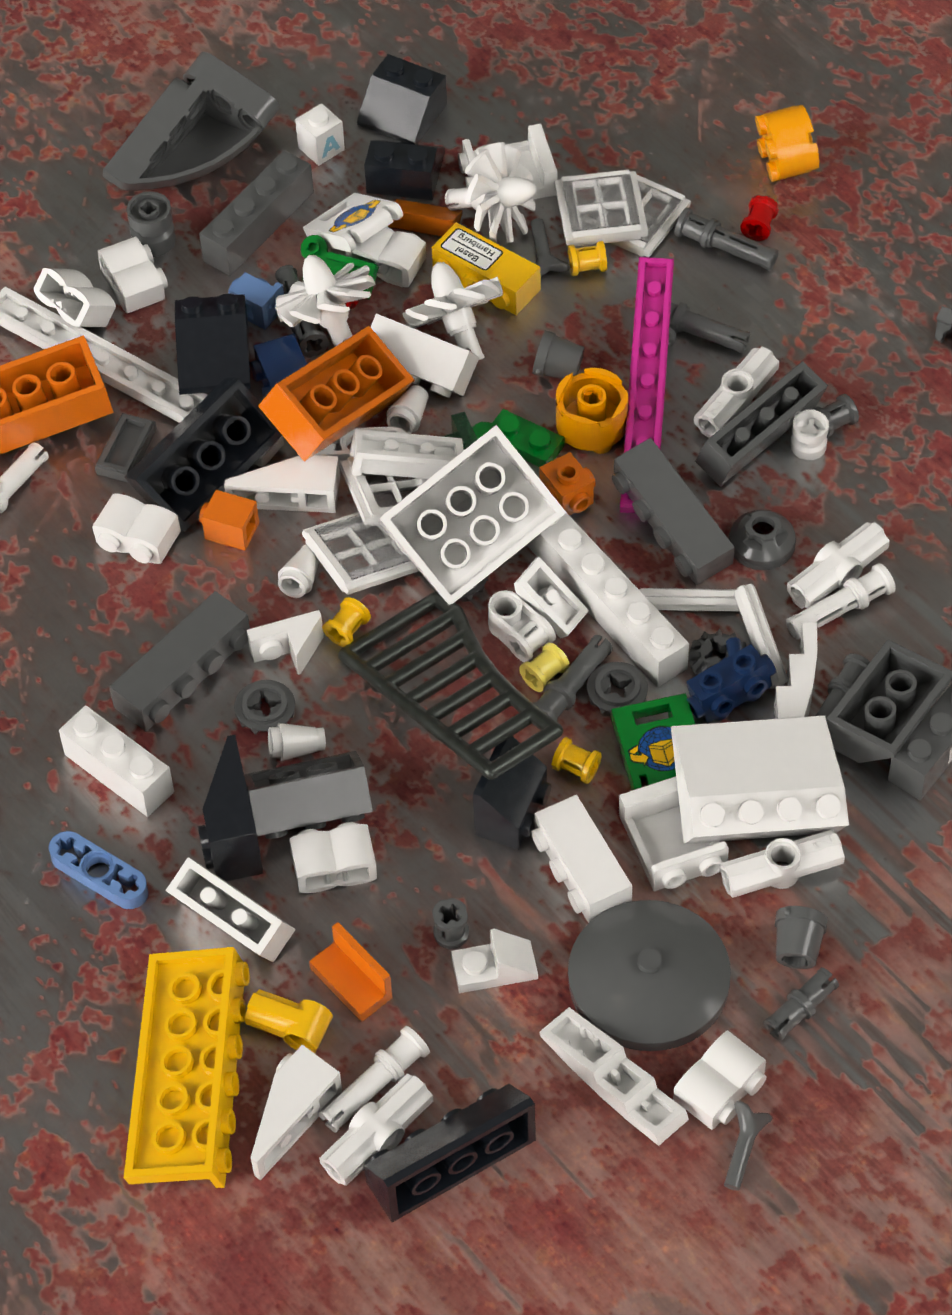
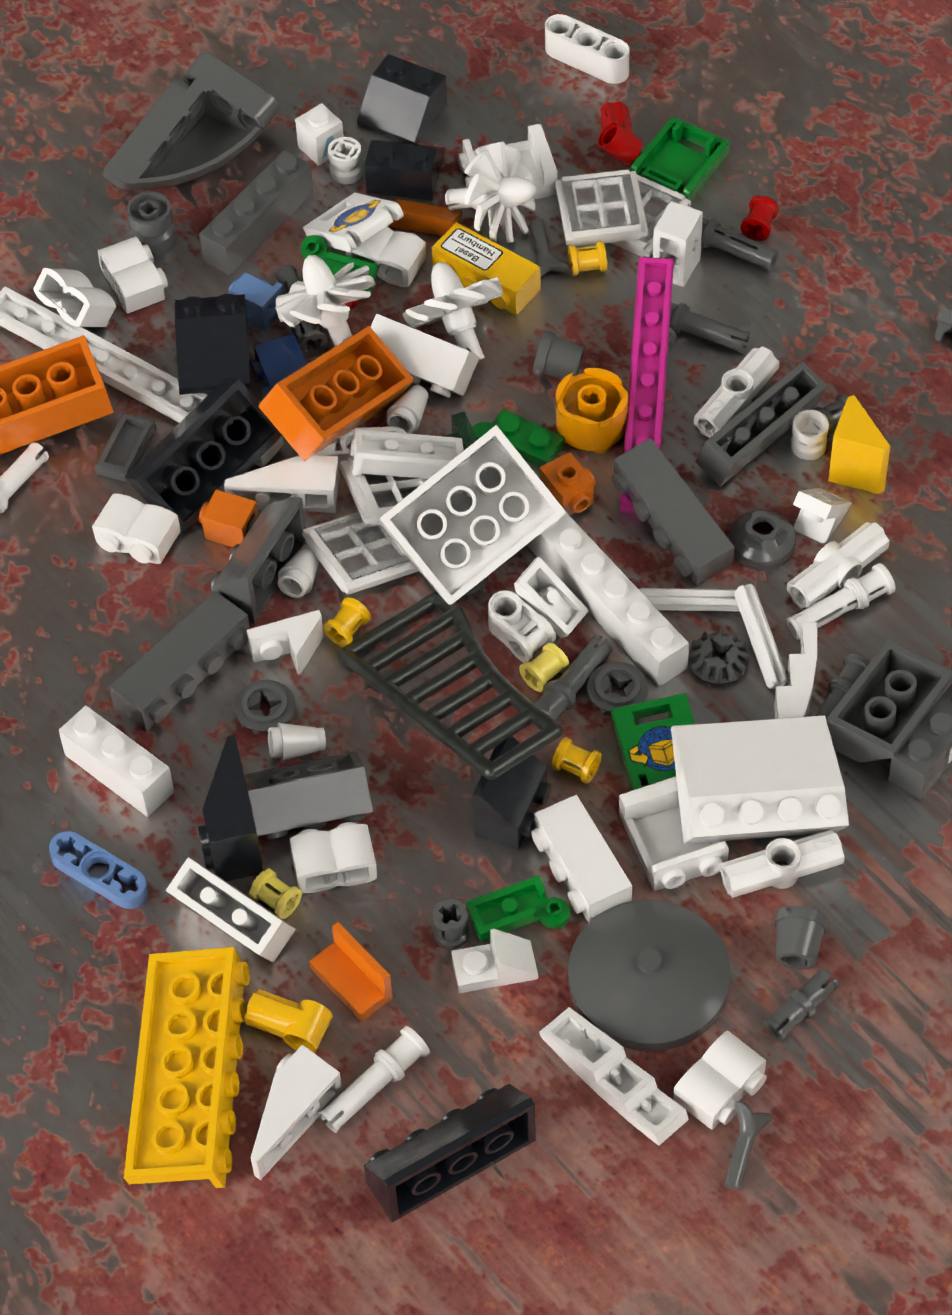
(254, 564): none -> dark grey slope
(275, 893): none -> light yellow bush
(345, 160): none -> white wheel
(376, 1128): white piece -> none
(515, 908): none -> green hinge
(587, 48): none -> white beam
(617, 133): none -> red piece
(676, 165): none -> green container
(679, 238): none -> white brick
(730, 682): dark blue brick -> none
(787, 142): light orange brick -> none
(819, 513): none -> white slope
(858, 451): none -> yellow slope

